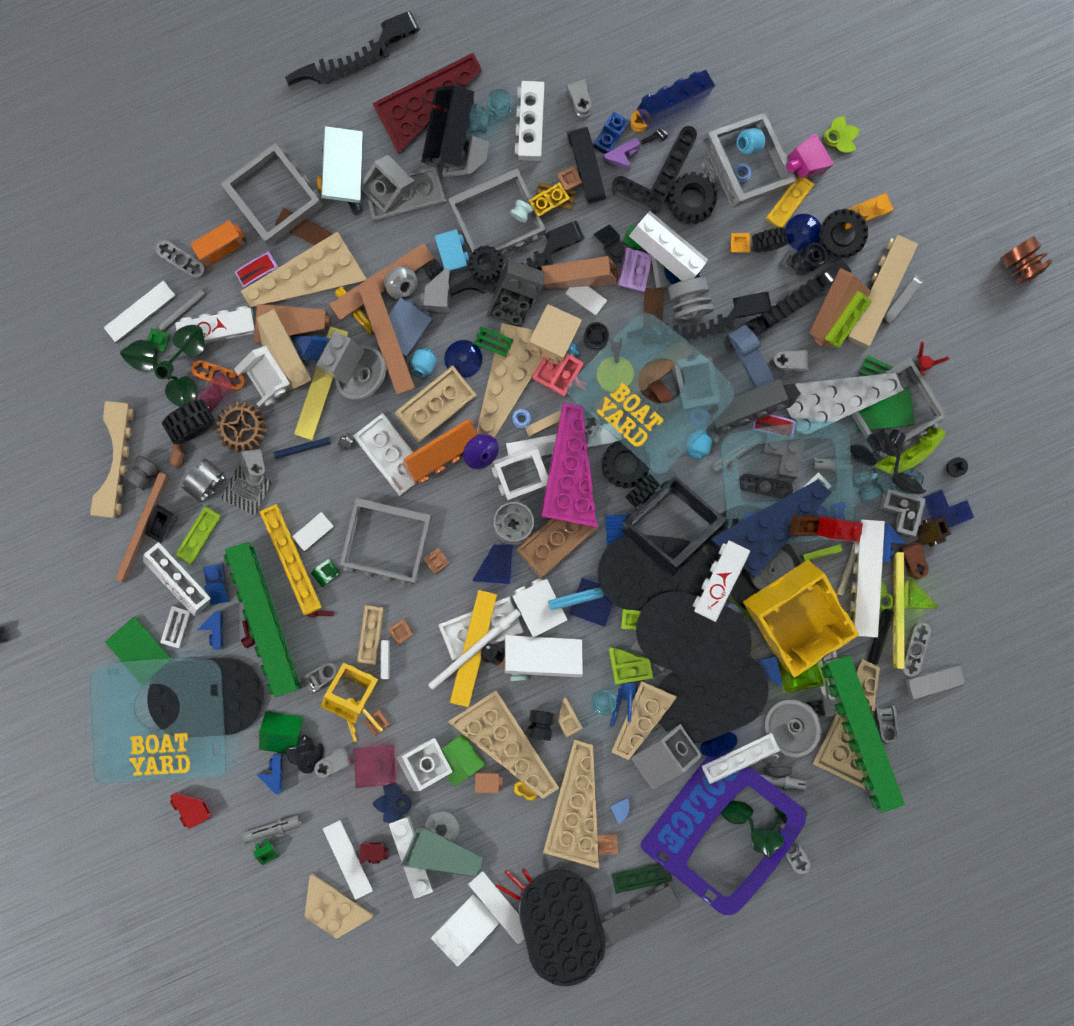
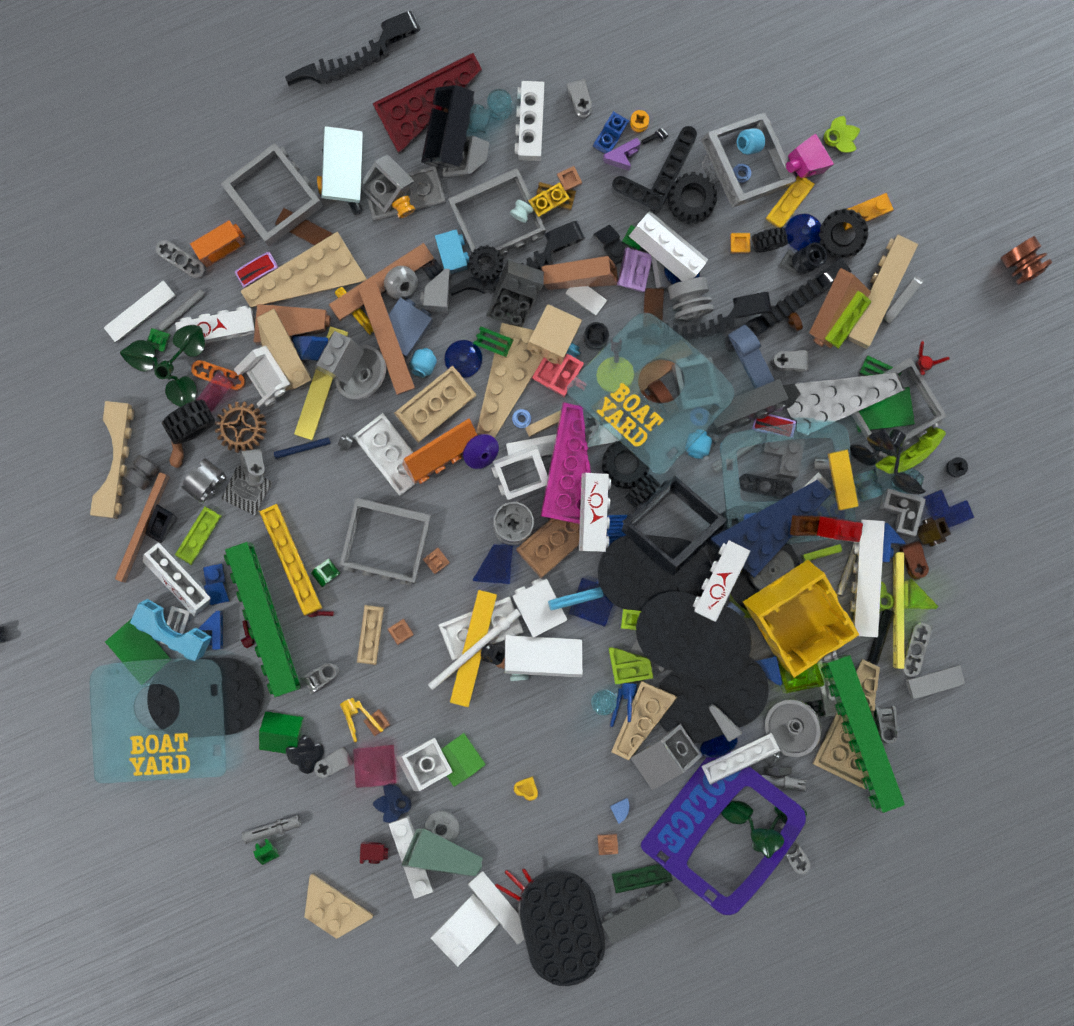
(150, 619): none -> medium azure arch
(191, 808): red slope -> none
(274, 779): blue slope -> none
(313, 531): white tile -> none
(341, 706): yellow window -> none
(348, 859): white tile -> none
(385, 659): white tile -> none
(403, 207): none -> light orange wheel
(488, 782): nougat brick -> none
(500, 736): tan wing -> none
(540, 725): black wheel -> none
(568, 720): tan tile -> none
(574, 820): tan wing -> none
(587, 164): black beam -> none
(594, 512): none -> white brick
(676, 96): clear blue brick -> none
(729, 729): none -> light grey slope
(795, 322): none -> reddish brown tile
(843, 479): none -> yellow tile

